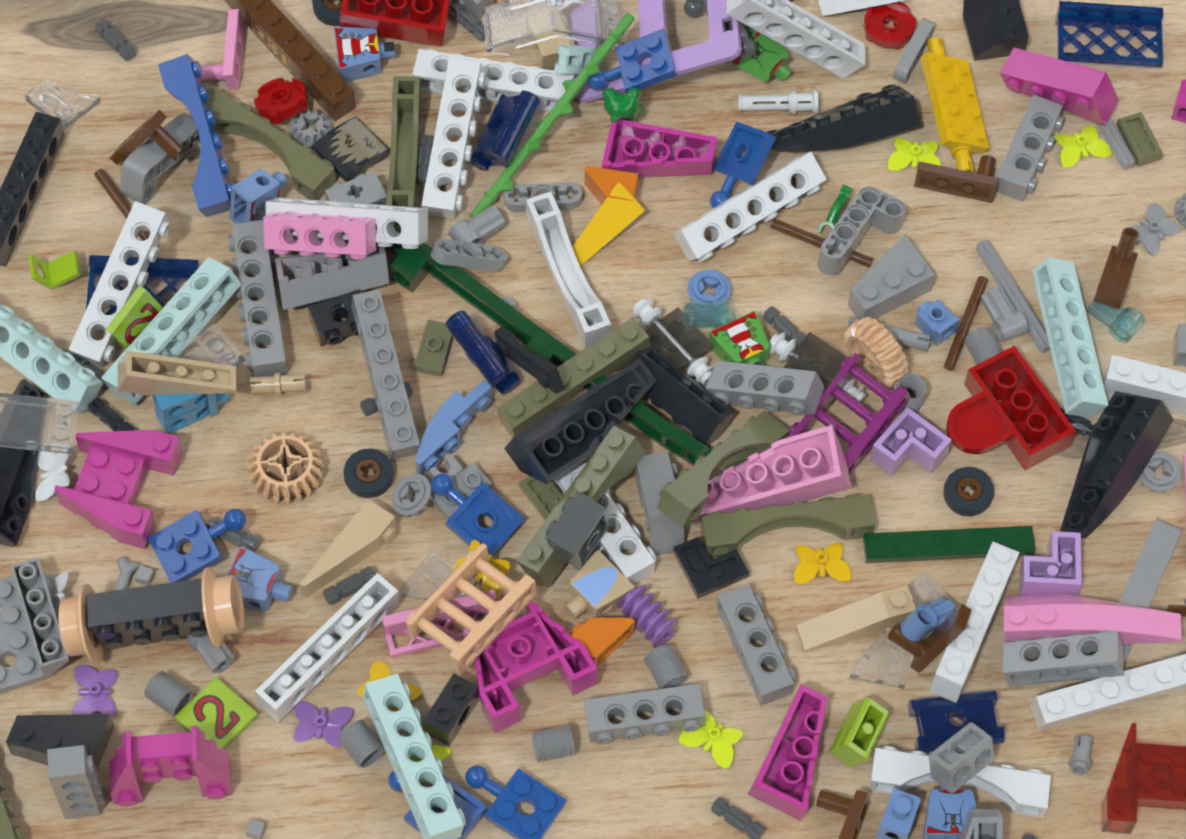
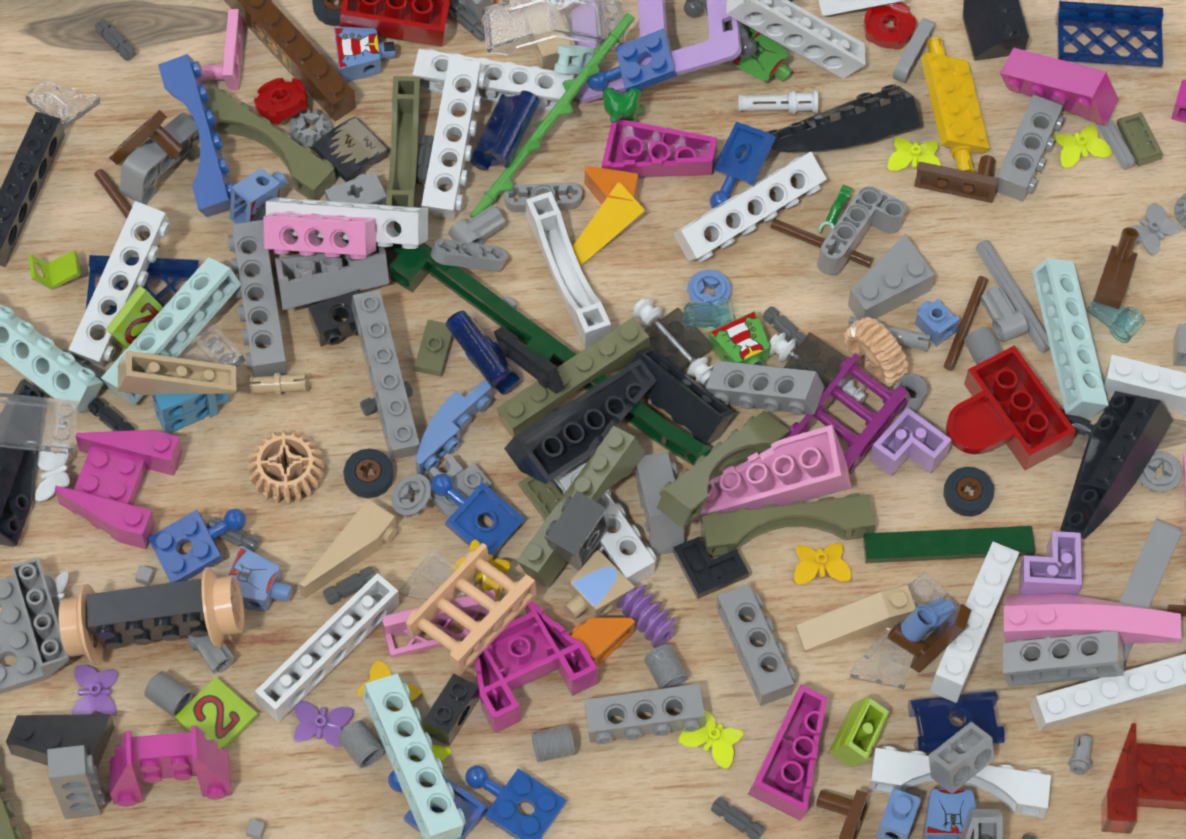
(126, 570): light grey piece -> none

